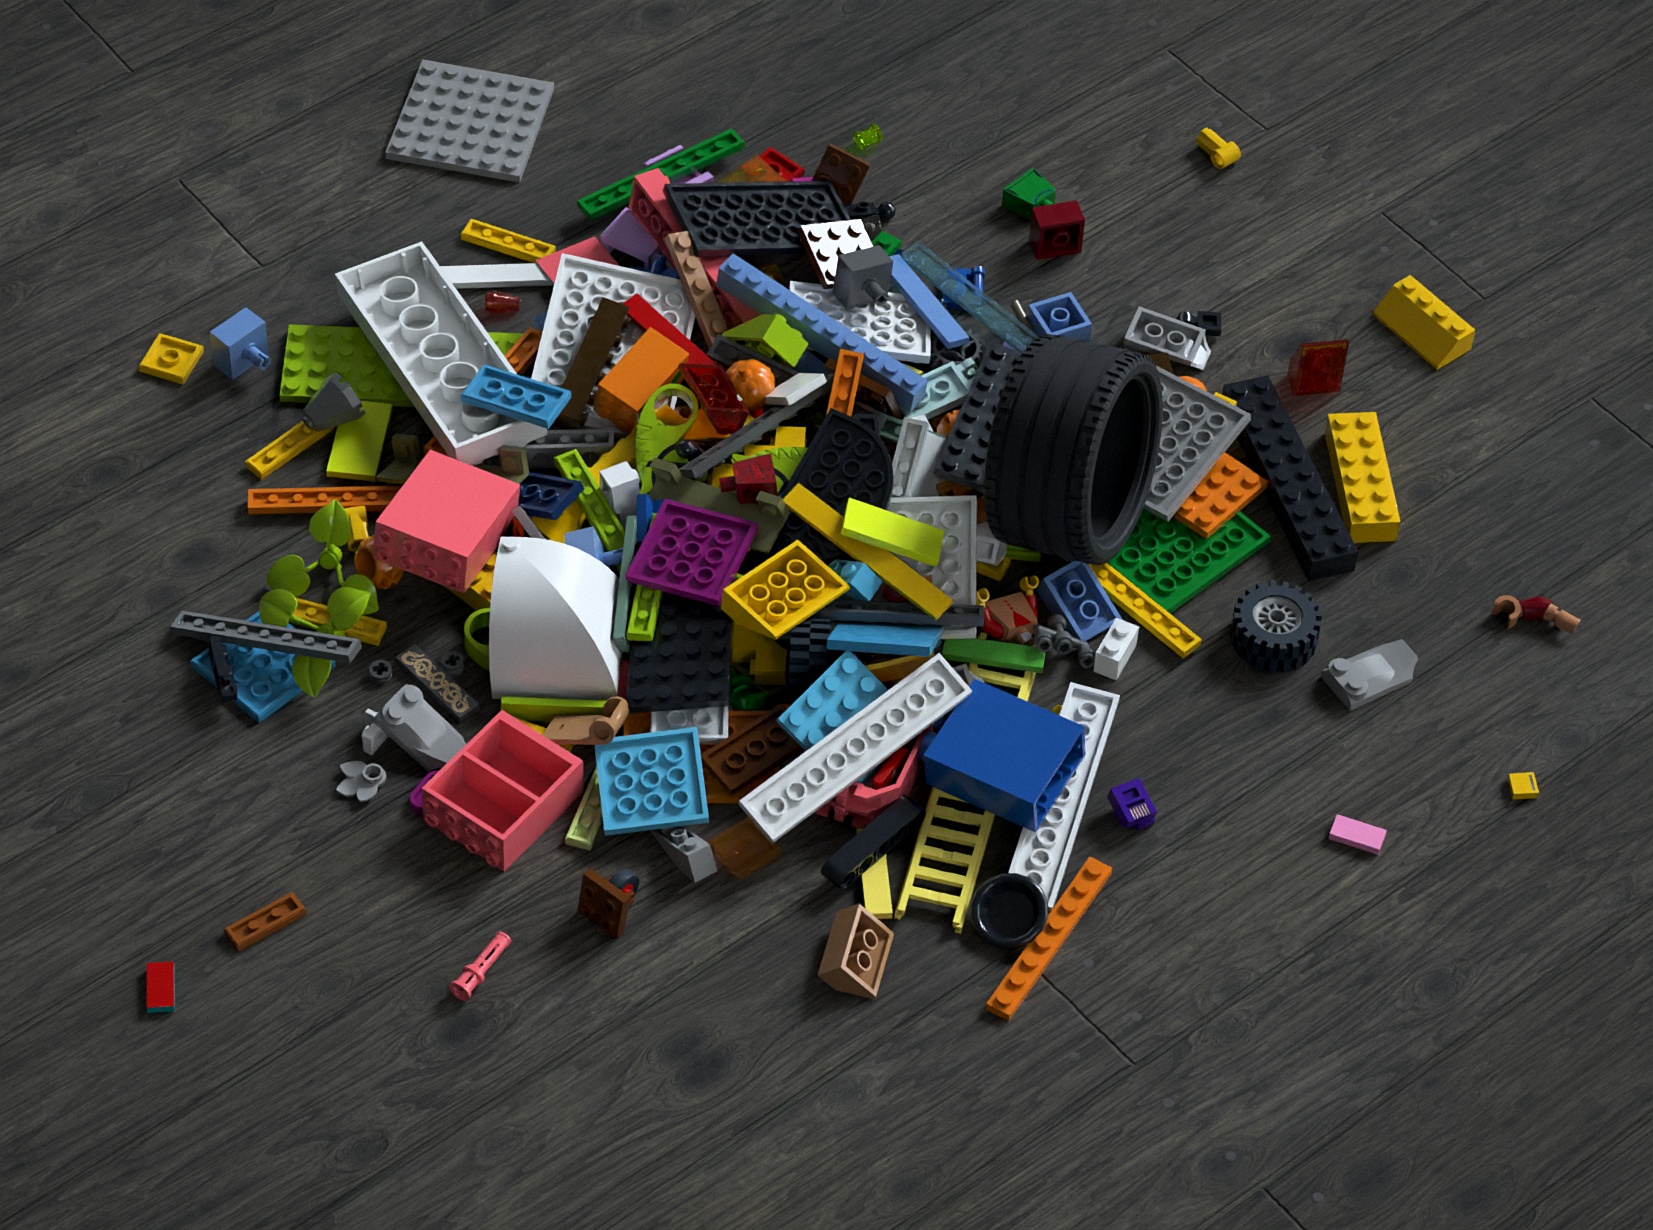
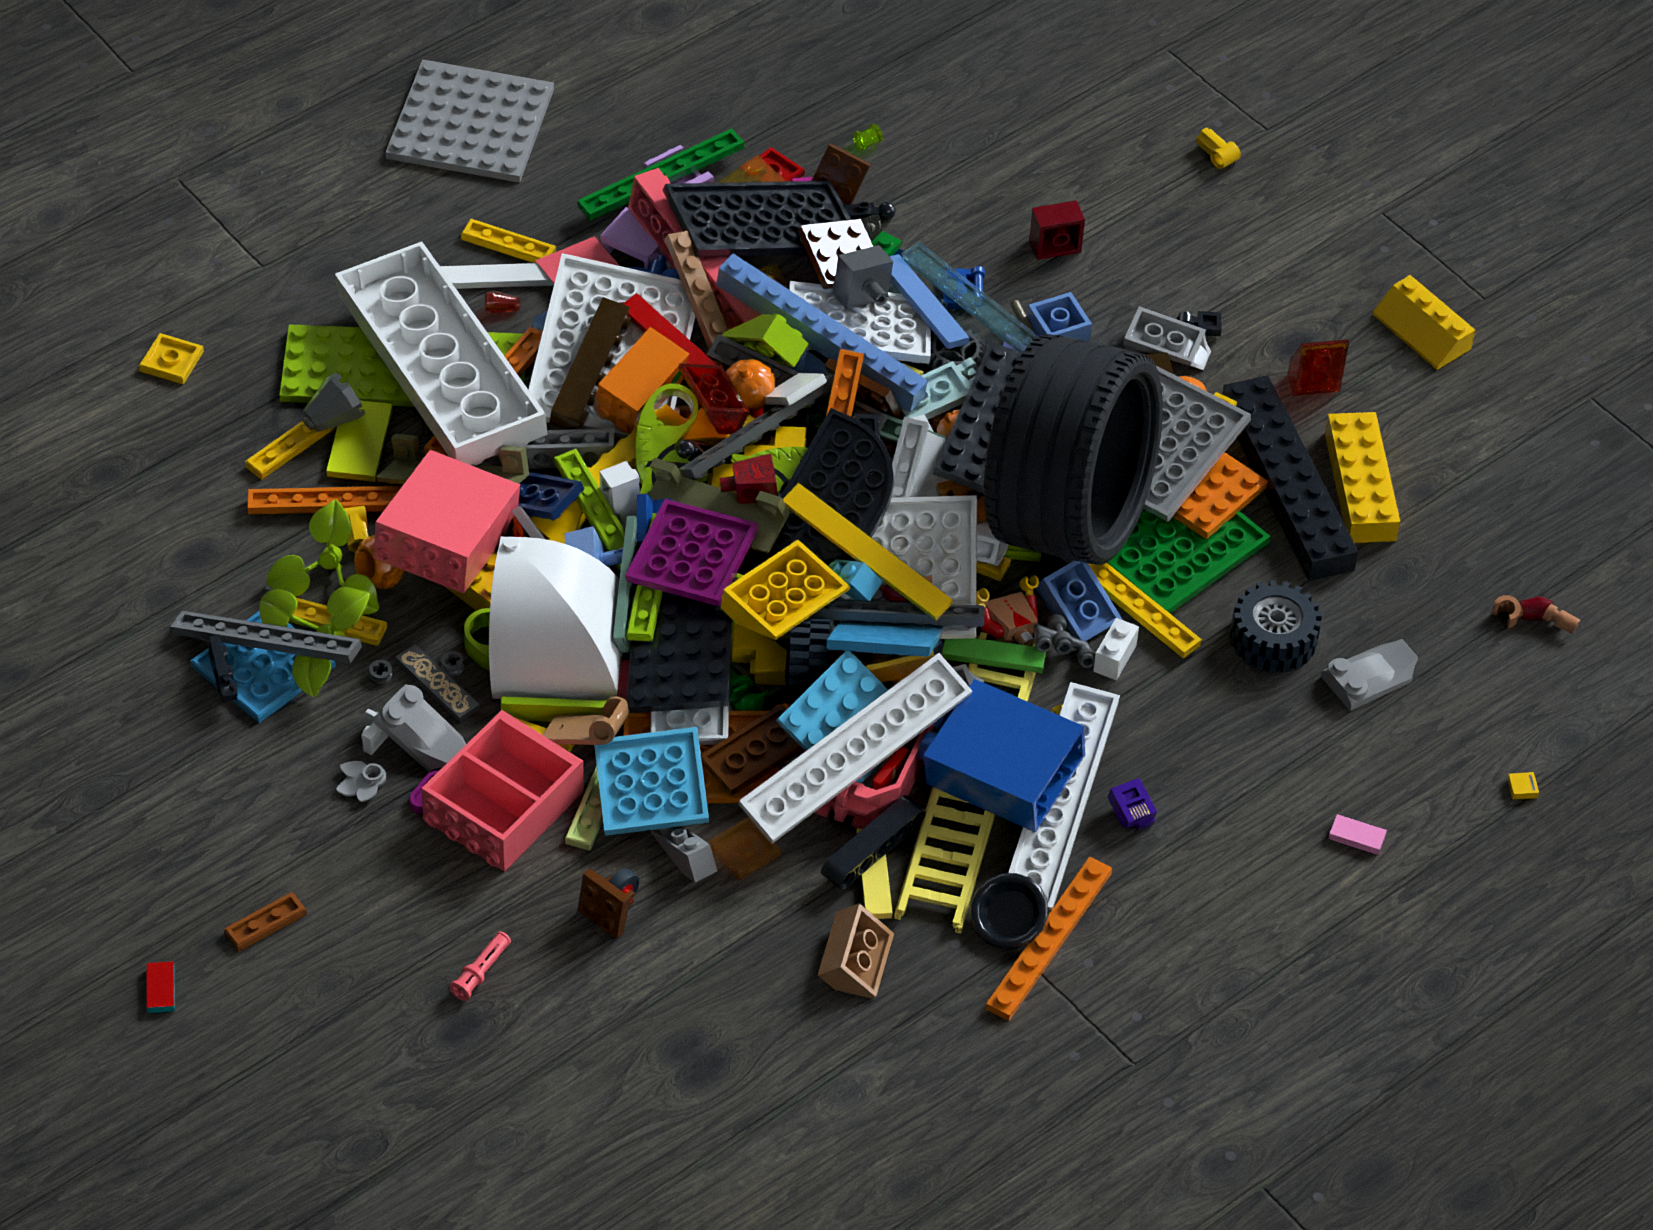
(240, 344): medium blue brick -> none
(516, 396): dark azure tile -> none
(892, 532): neon yellow tile -> none
(1028, 192): green torso -> none

